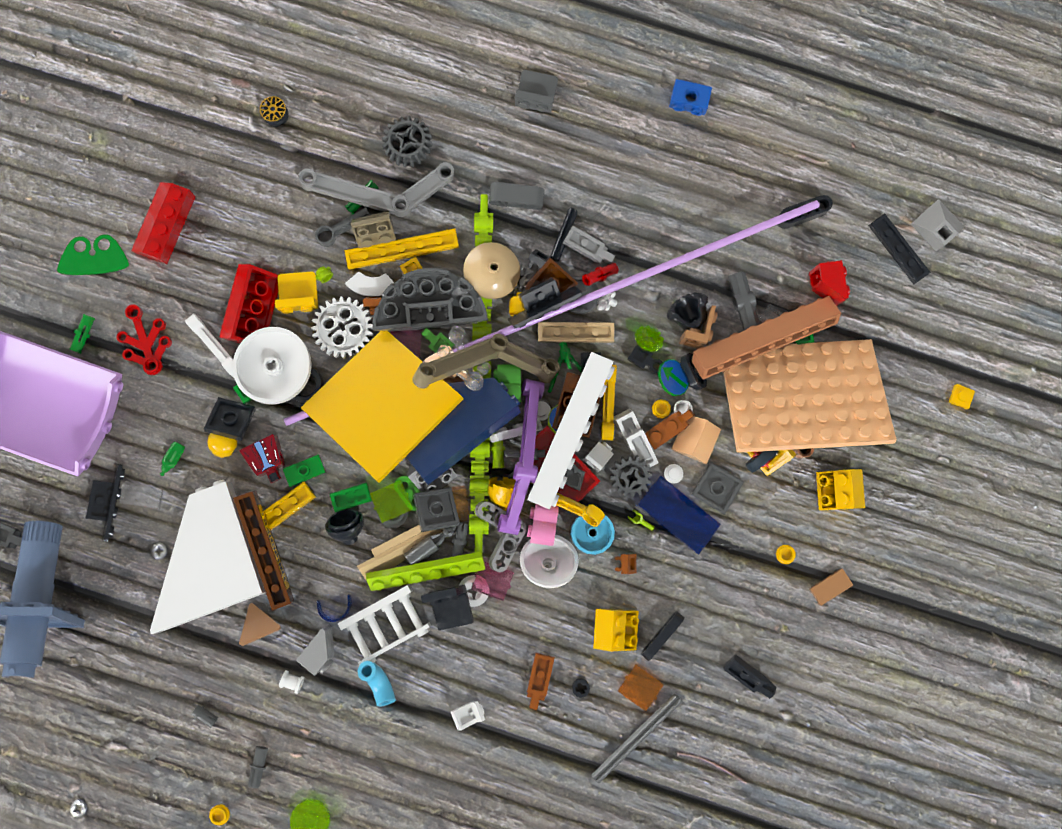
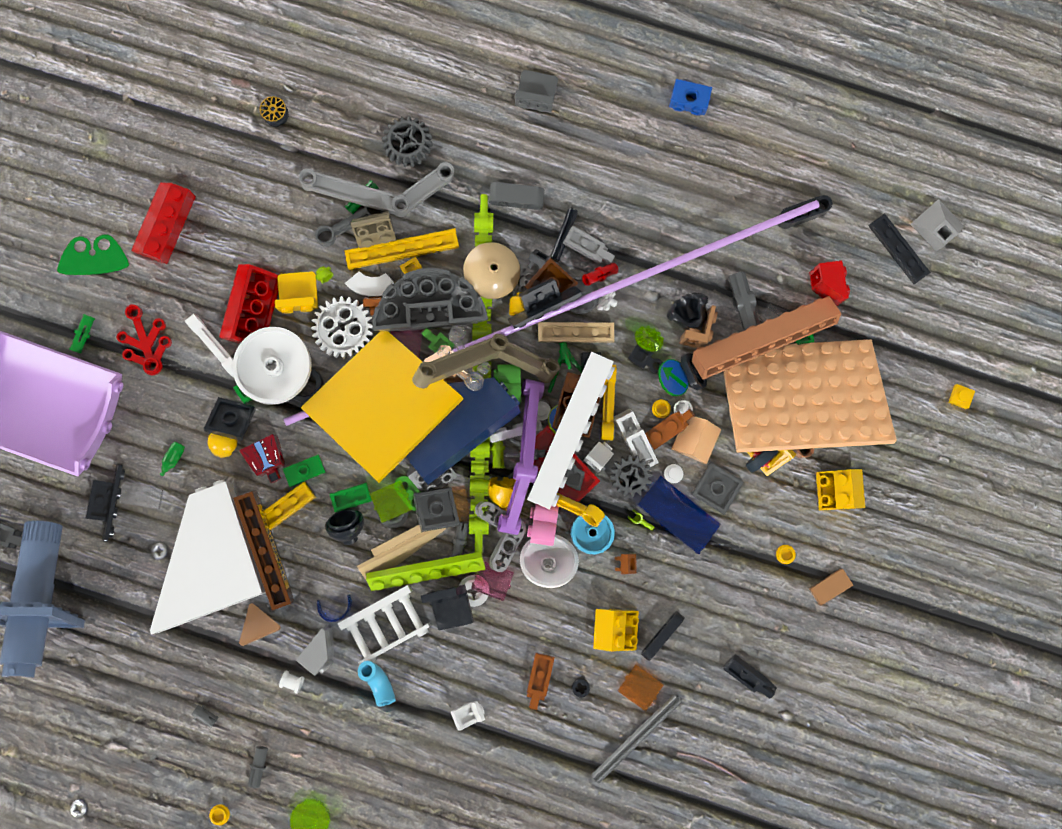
(428, 546): dark grey wheel -> none

